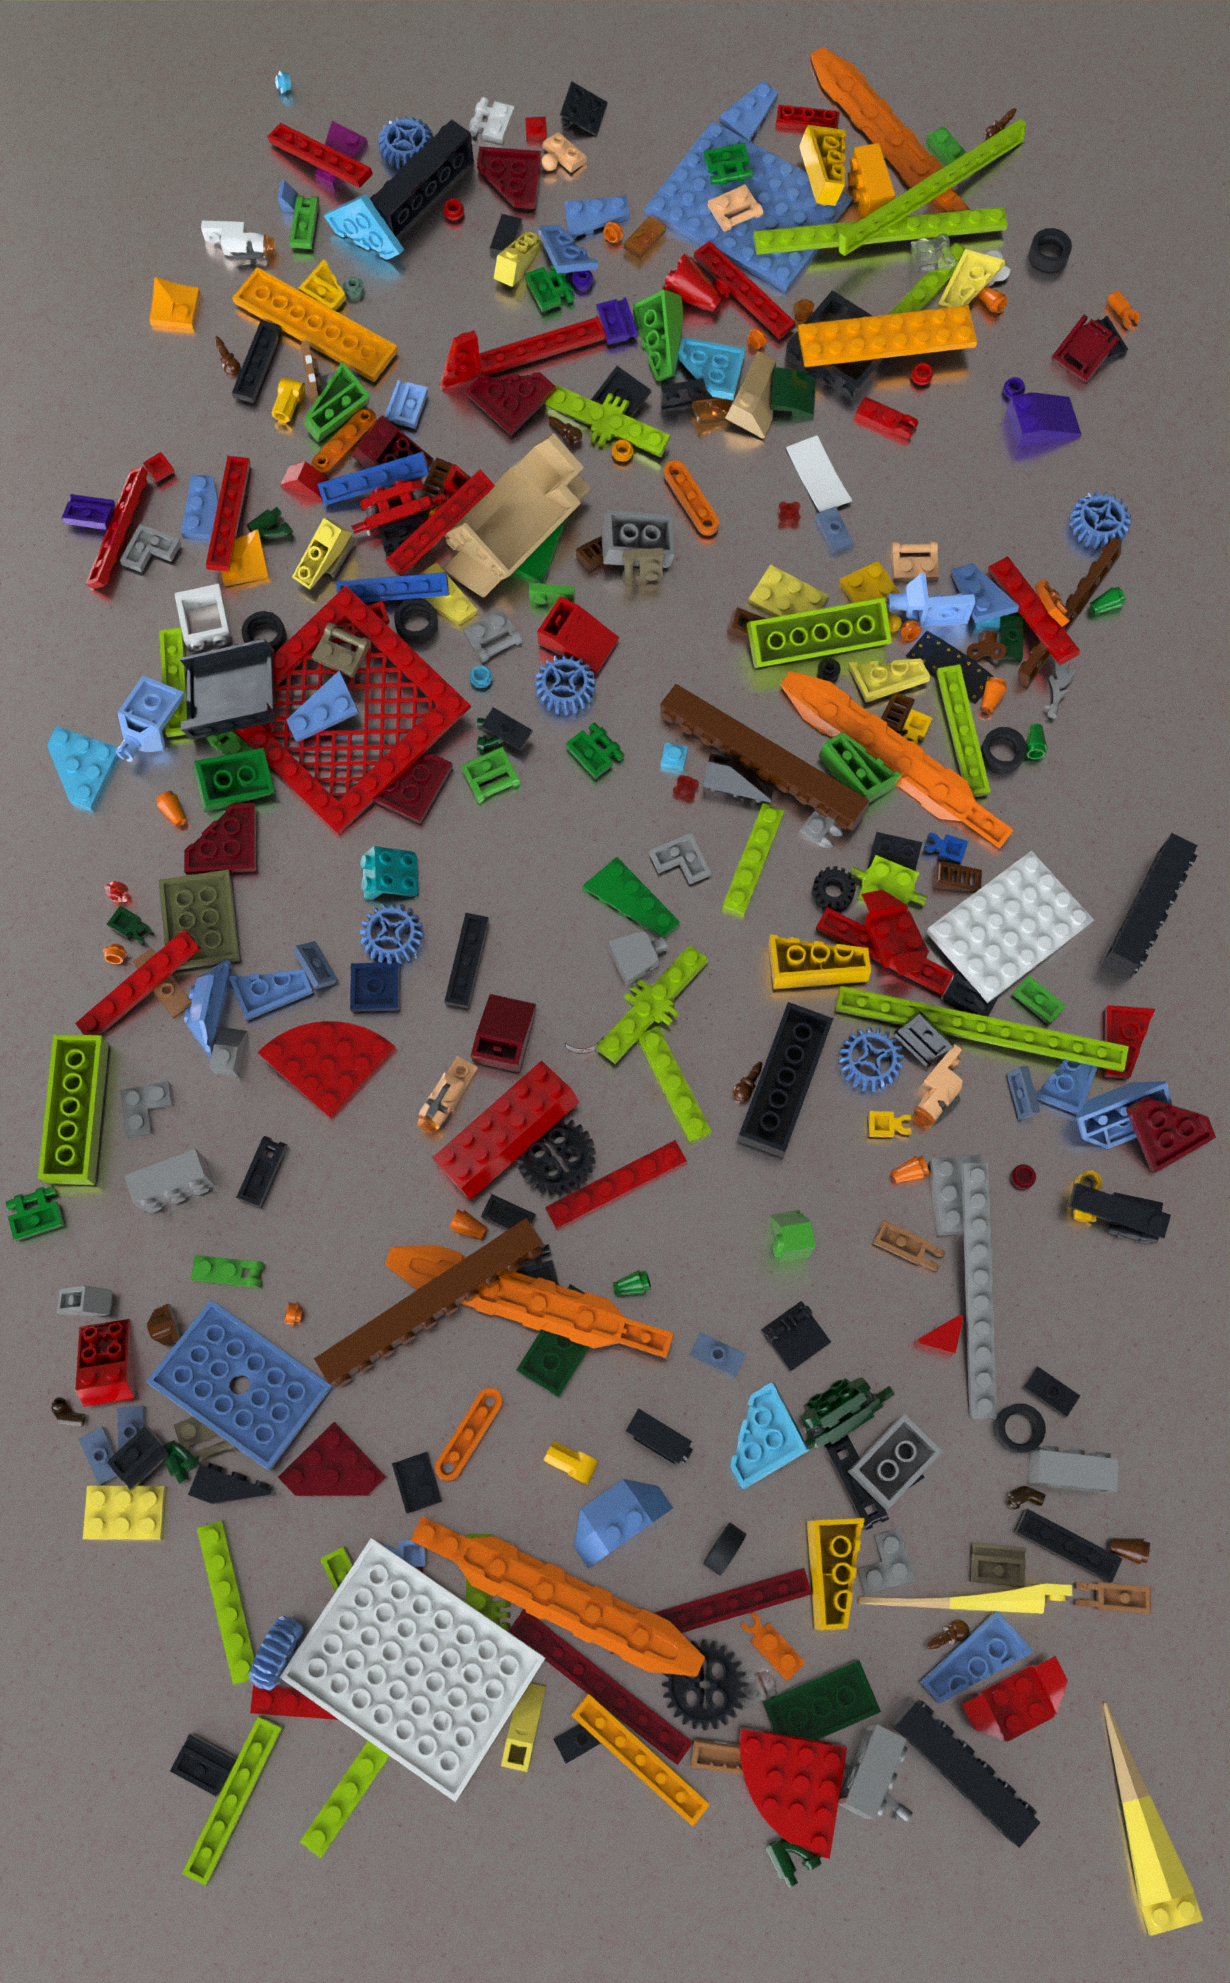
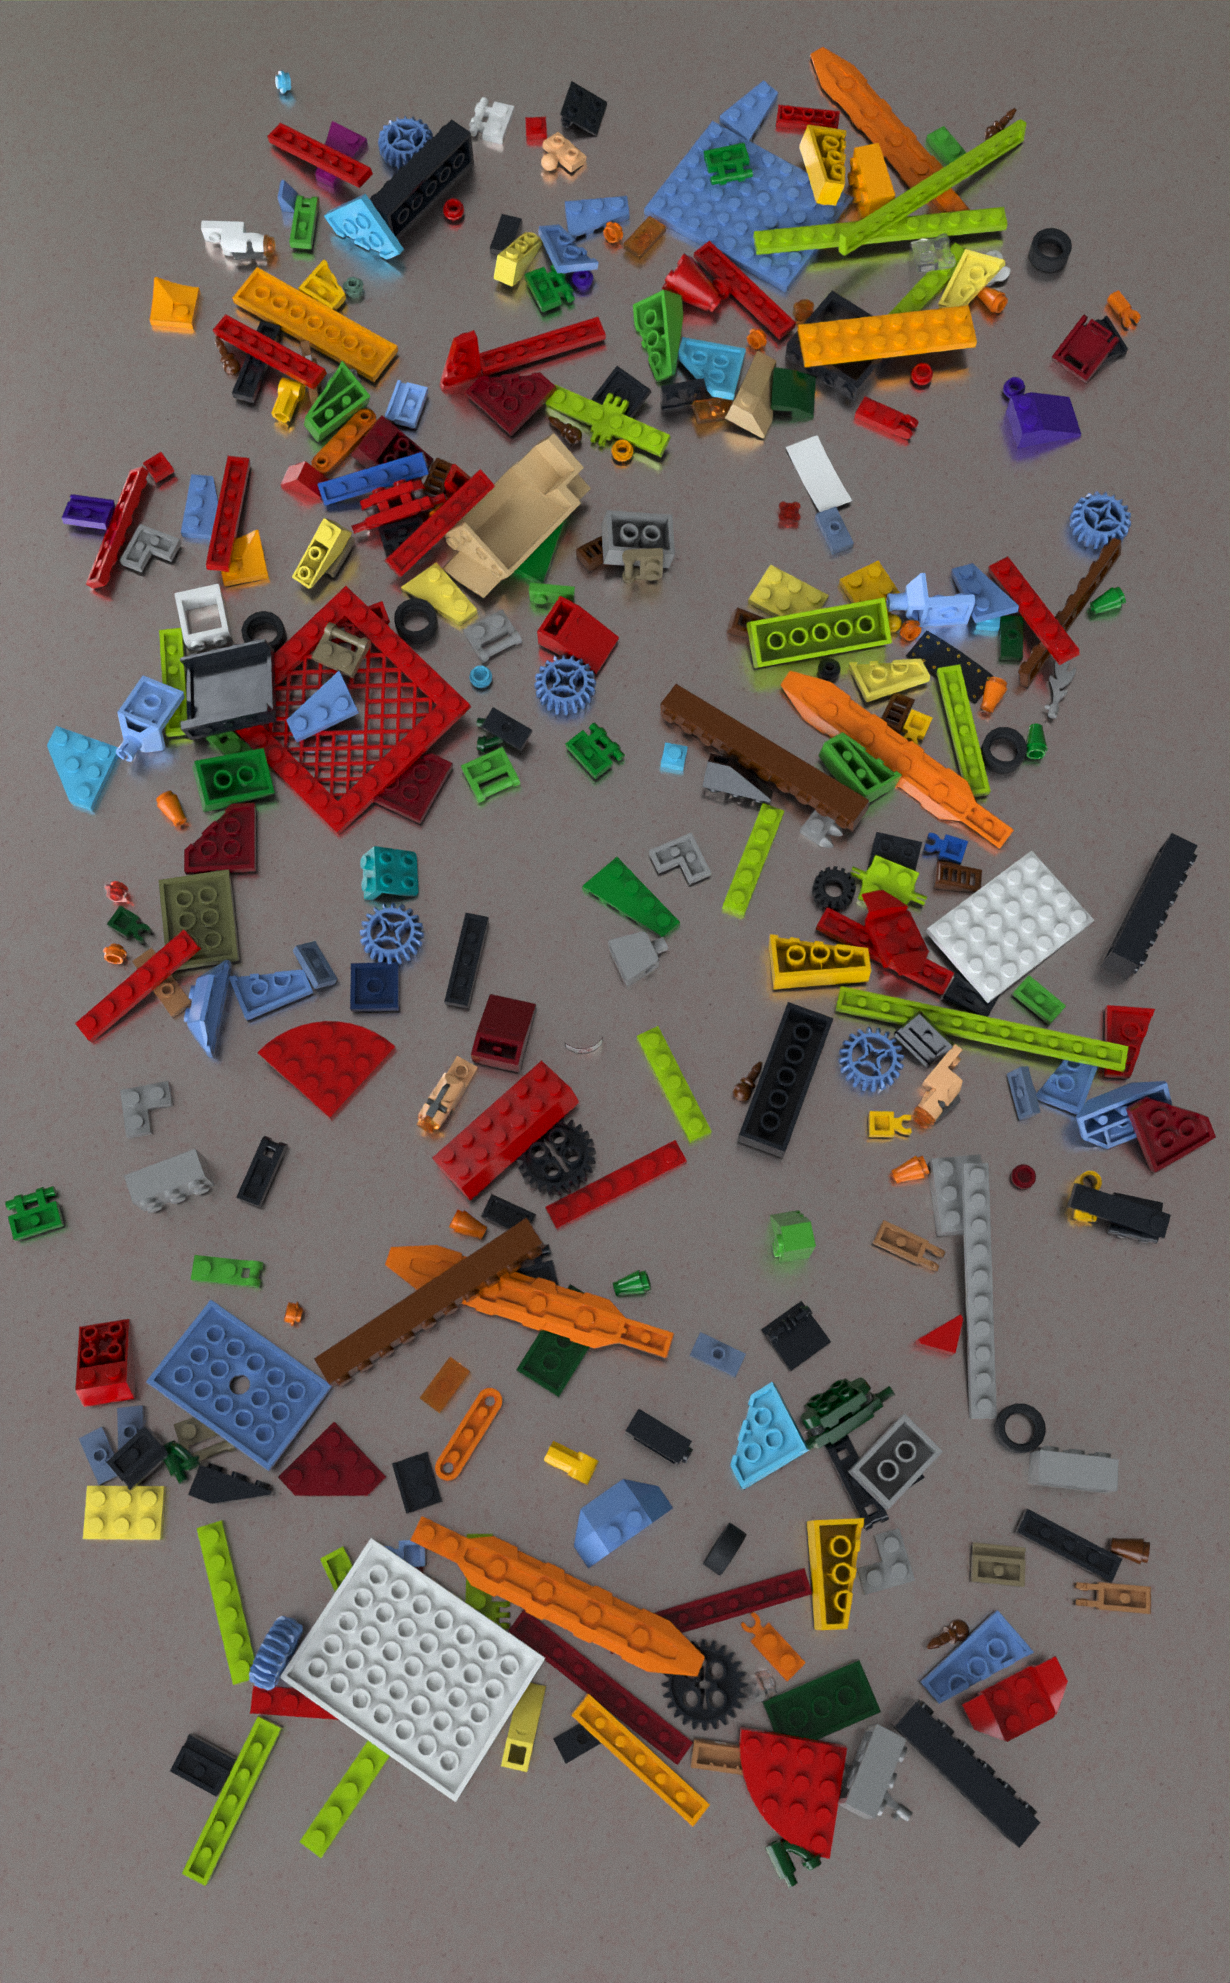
(64, 1414): dark brown arm -> none
(73, 1110): lime brick -> none
(84, 1301): light grey slope -> none
(163, 1325): reddish brown piece -> none
(228, 1052): light grey slope -> none
(265, 521): dark green plant -> none
(270, 351): none -> red plate
(398, 587): blue plate -> none
(445, 1385): none -> clear orange plate
(512, 173): dark red plate -> none
(617, 320): dark purple plate -> none
(652, 1004): lime hinge -> none
(682, 781): clear red plate -> none
(691, 497): orange plate -> none
(733, 203): light nougat plate -> none
(908, 568): light nougat plate -> none
(987, 646): reddish brown piece -> none
(1023, 1494): dark brown arm -> none
(1024, 1600): light yellow plate -> none
(1051, 1391): black plate -> none
(1052, 602): orange plate -> none
(1160, 1879): light yellow plate -> none

